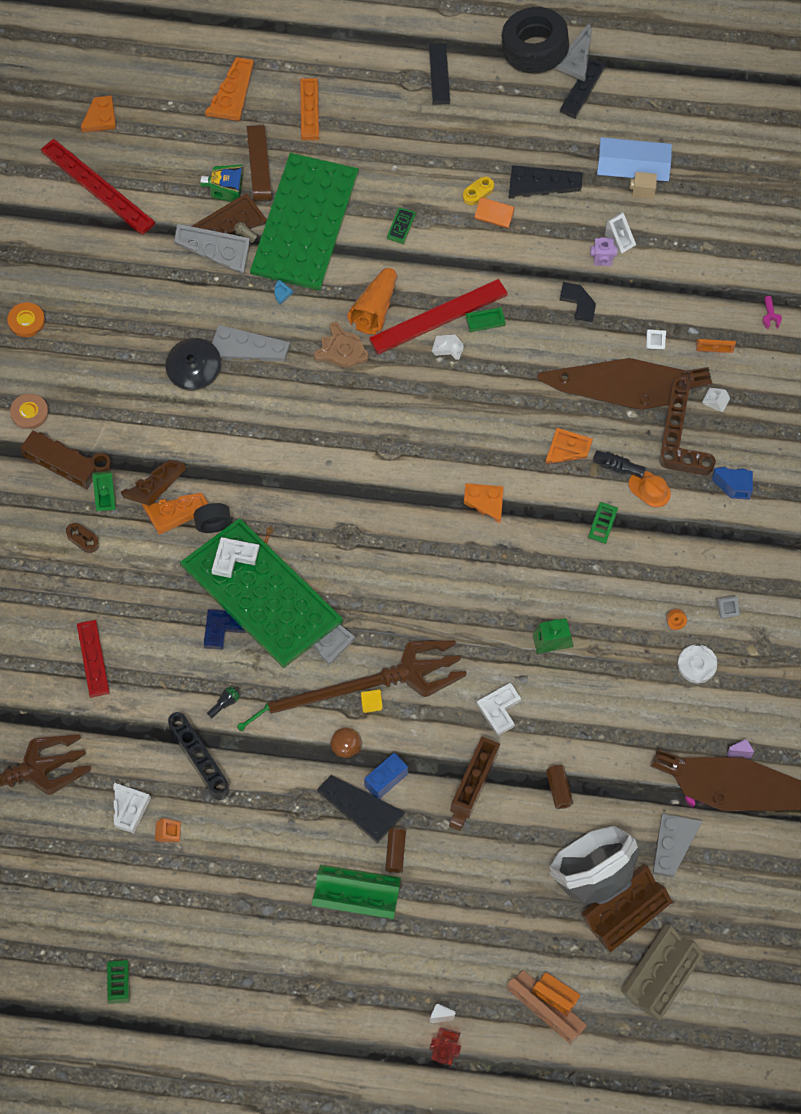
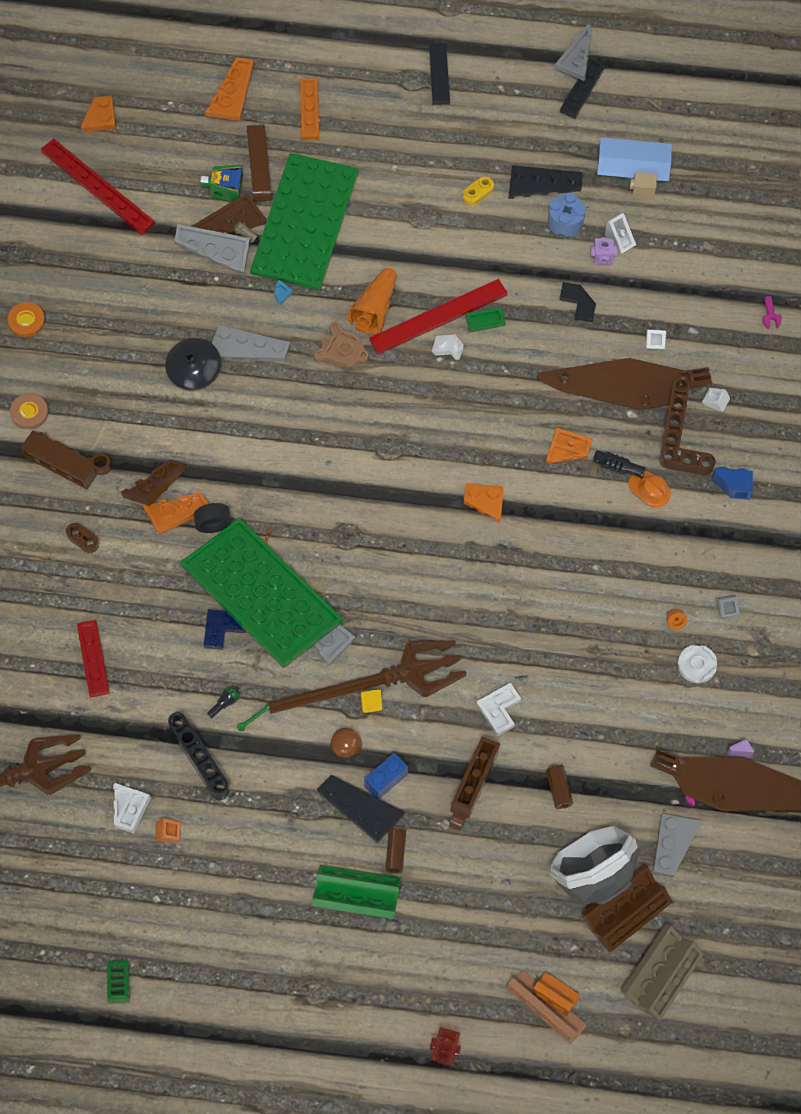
(104, 491): green slope -> none
(231, 552): white plate -> none
(401, 225): tile -> none
(442, 1014): white slope -> none
(494, 212): orange slope -> none
(535, 23): black tyre -> none
(552, 636): green torso -> none
(566, 215): none -> medium blue brick
(606, 508): green slope -> none
(708, 345): orange slope -> none

